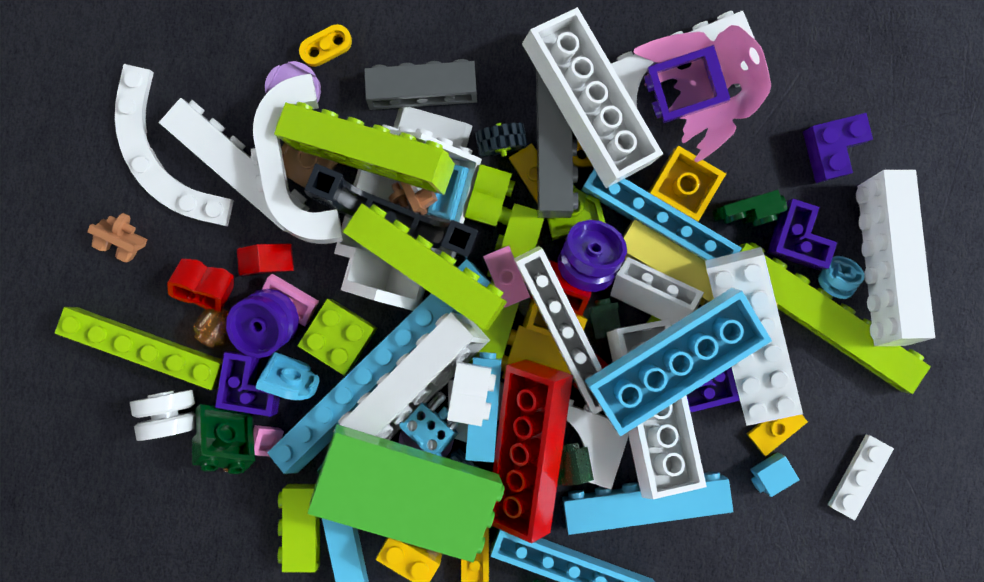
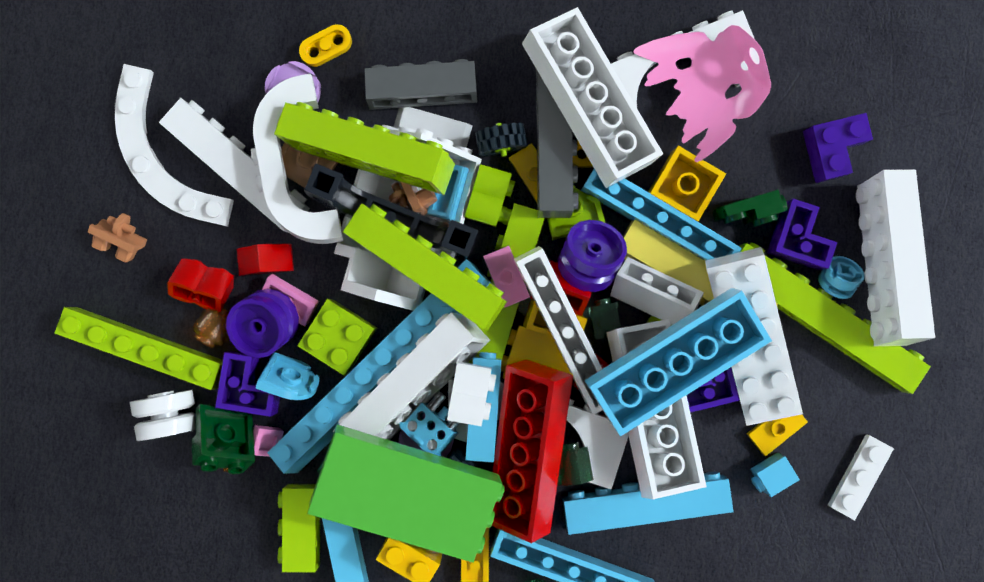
(714, 74): dark purple window -> none

